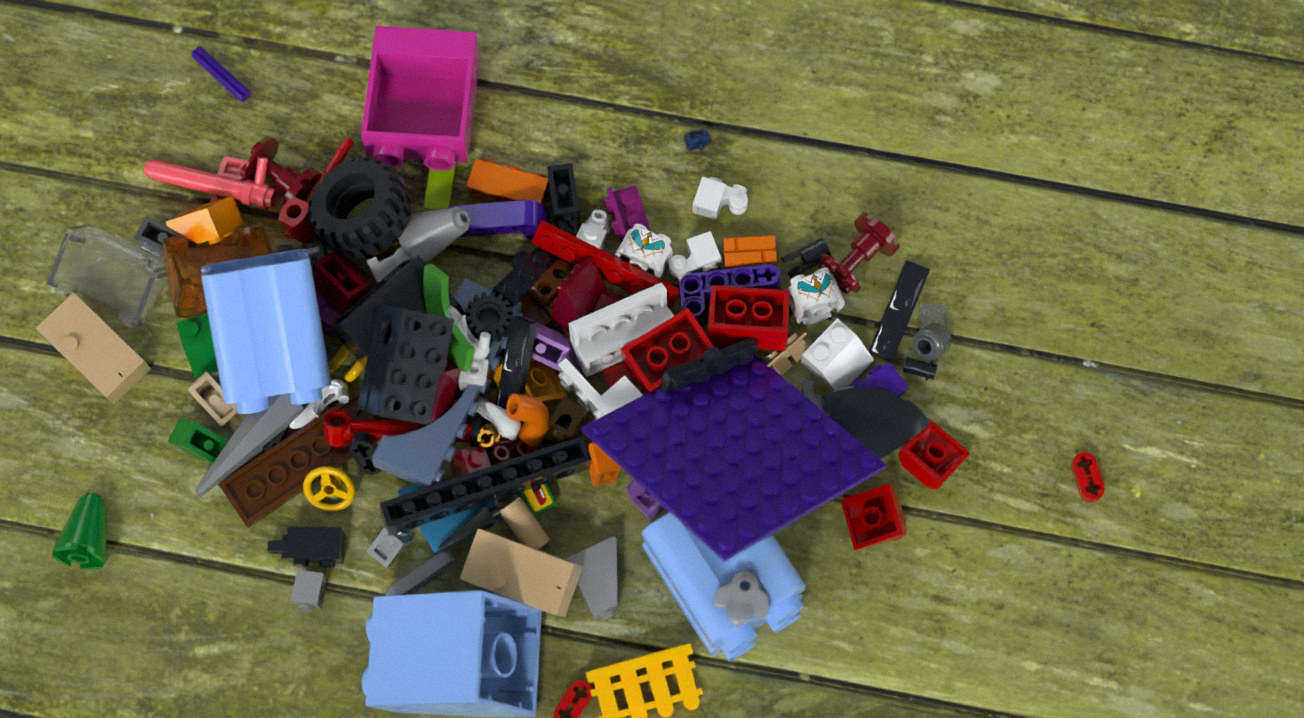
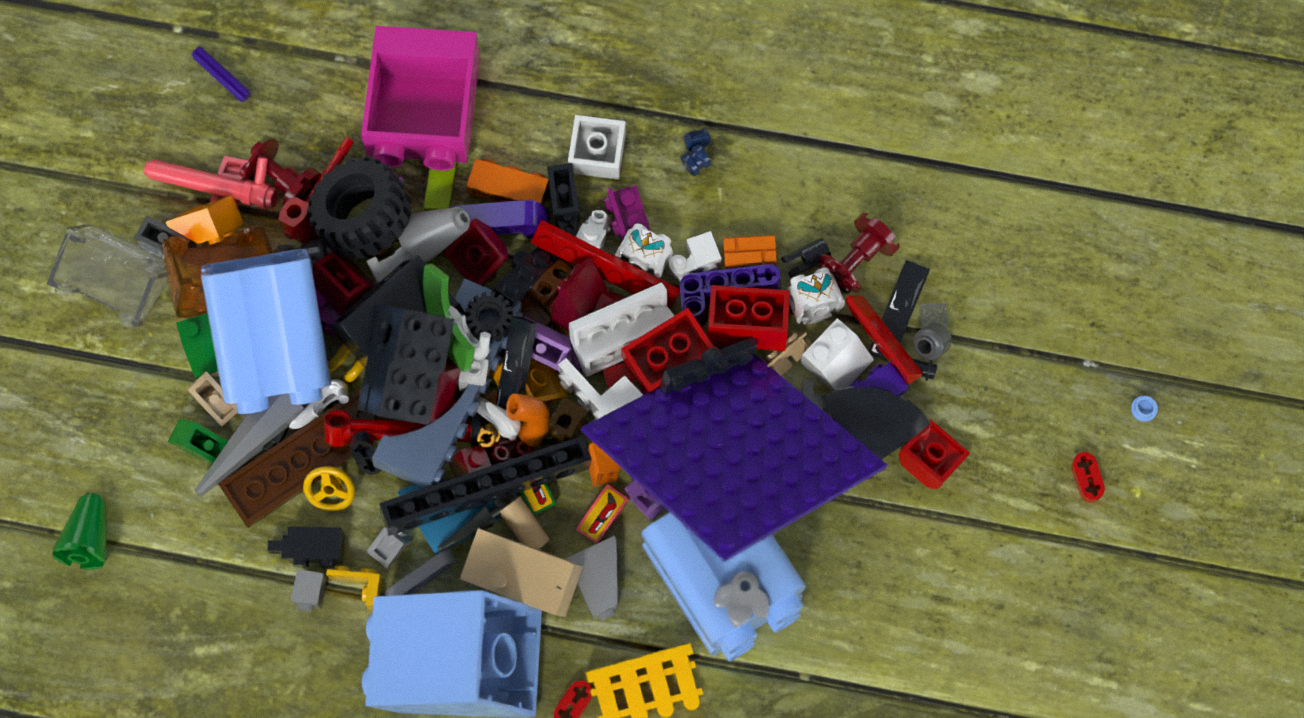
(93, 348): tan brick -> none
(366, 575): none -> yellow bracket
(477, 253): none -> dark red slope
(597, 146): none -> white brick
(602, 514): none -> slope
(695, 160): none -> dark blue wheel
(714, 194): white brick -> none
(874, 517): red slope -> none
(883, 338): none -> red slope
(1144, 408): none -> light blue plate

